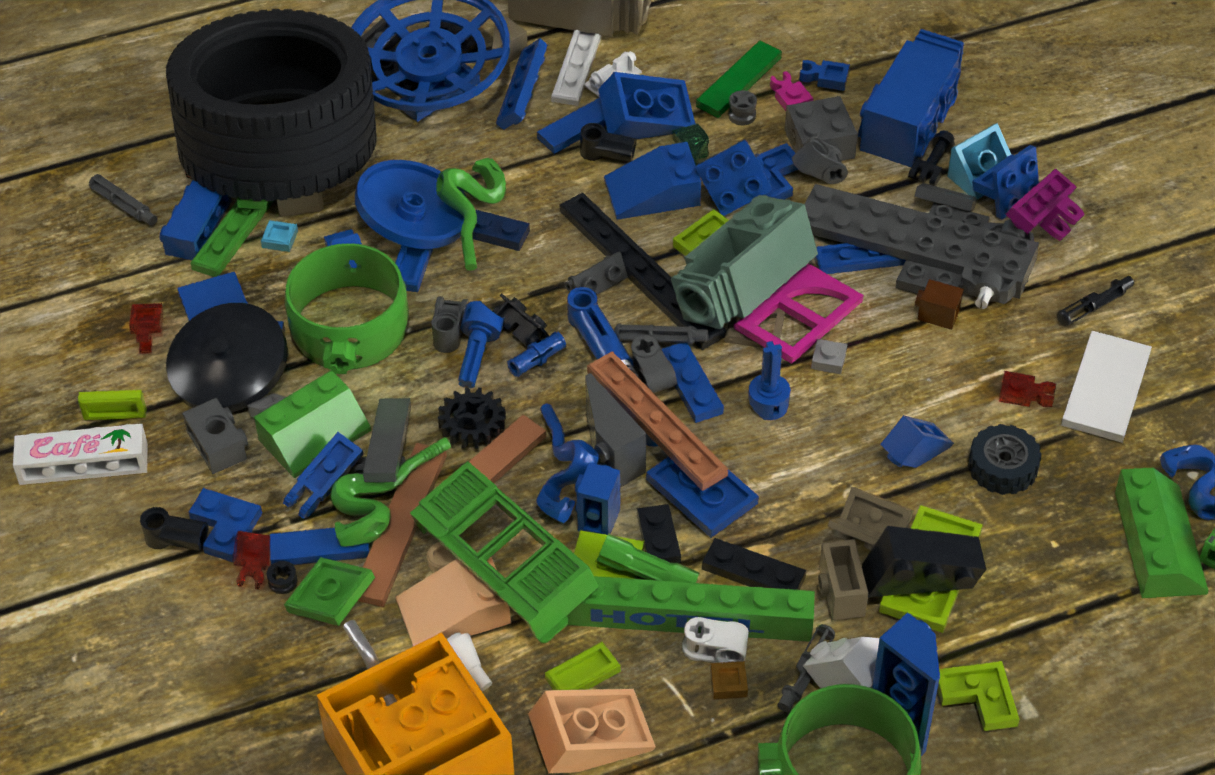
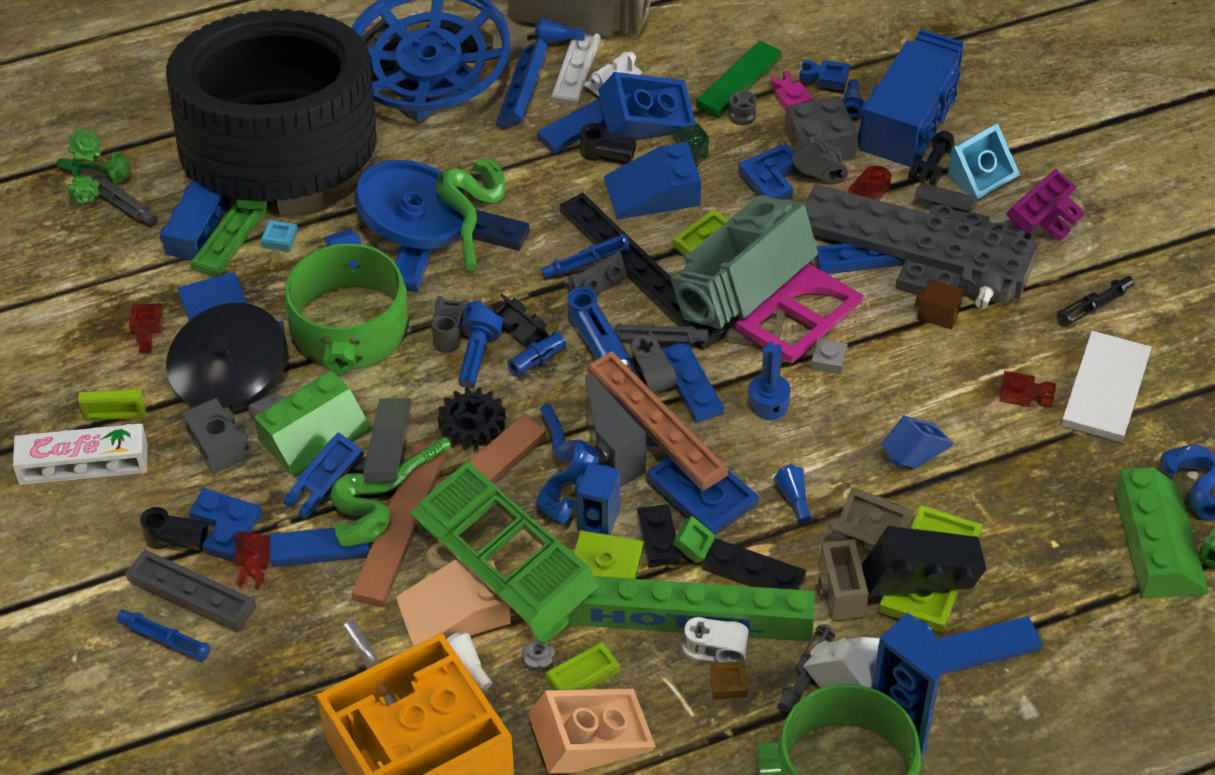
(86, 148): none -> bright green plant
(165, 635): none -> blue piece
(191, 590): none -> dark grey plate
(281, 585): black bush -> none
(329, 591): bright green plate -> none
(541, 661): none -> light grey plate
(554, 32): none -> blue cone
(586, 256): none -> blue piece
(624, 556): bright green axle -> none
(694, 539): none -> bright green plate
(734, 177): blue bracket -> none
(792, 484): none -> blue cone
(853, 100): none -> blue cone
(872, 183): none -> clear red plate
(984, 685): lime plate -> none
(987, 645): none -> blue tile
(1004, 459): black wheel -> none
(1009, 180): blue bracket -> none

